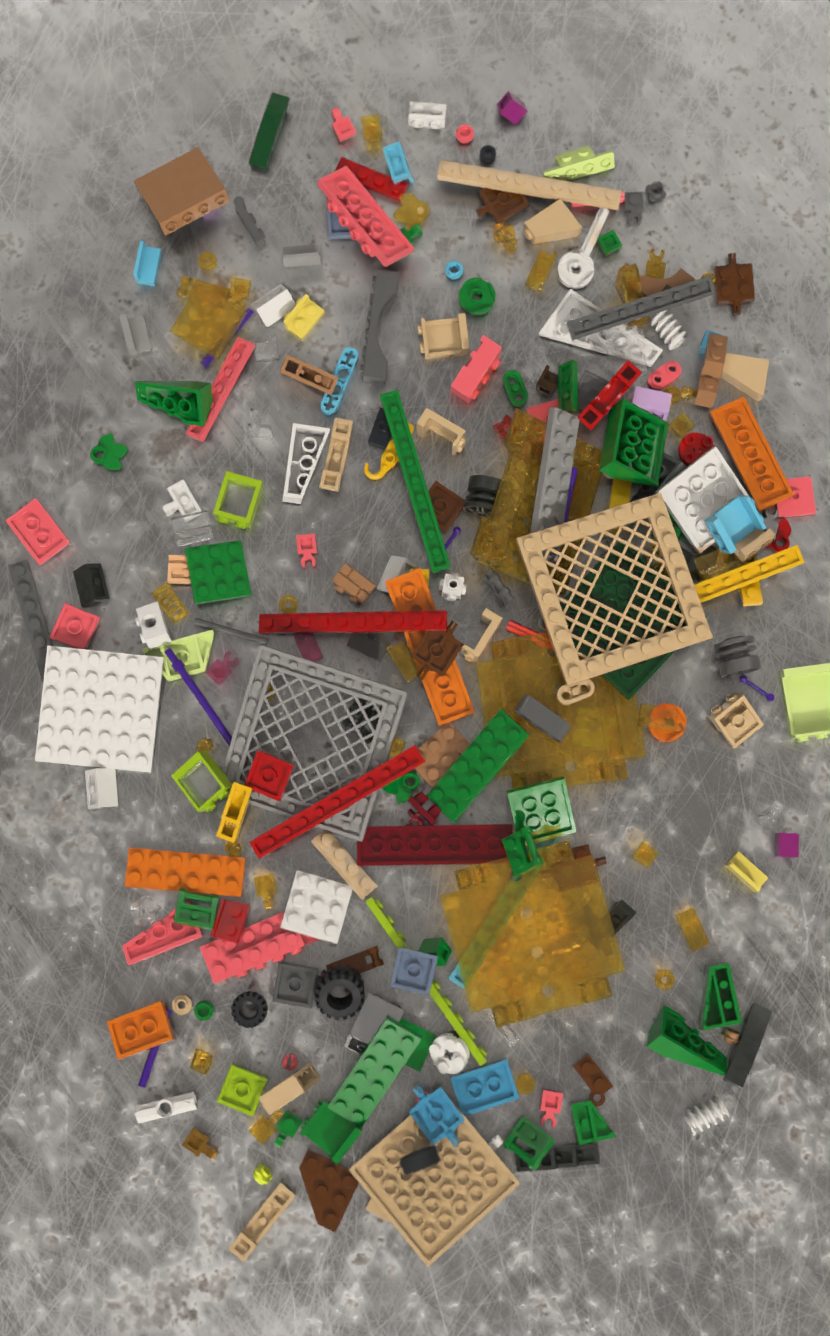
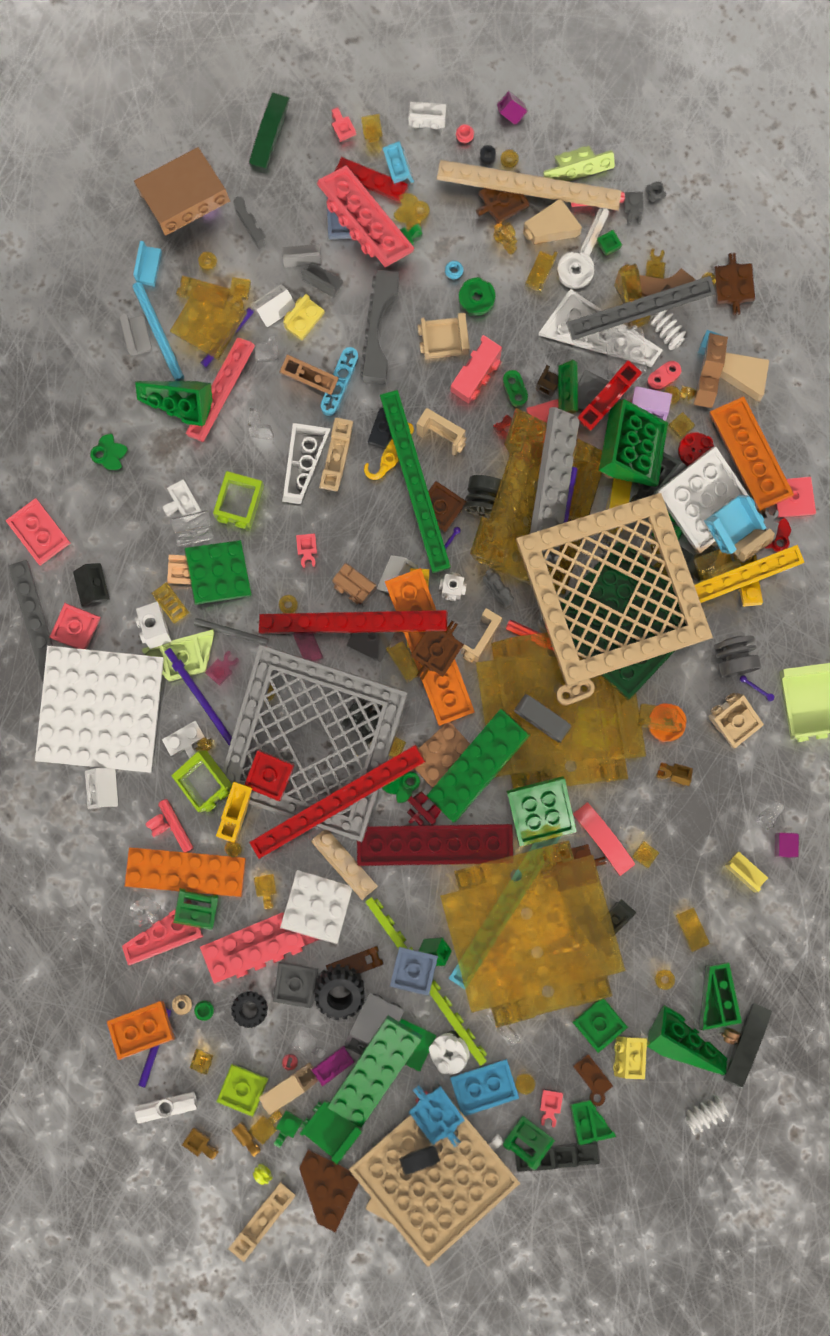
(157, 825): none -> coral wheel
(158, 331): none -> medium azure axle
(175, 825): none -> coral axle
(184, 740): none -> white plate
(230, 921): red plate -> none
(246, 1138): none -> pearl gold bar
(322, 279): none -> dark grey panel
(332, 1066): none -> magenta plate
(509, 154): none -> clear yellow plate
(518, 854): green plate -> none
(600, 1024): none -> green plate
(604, 838): none -> coral slope
(630, 1057): none -> light yellow bracket
(677, 772): none -> pearl gold plate

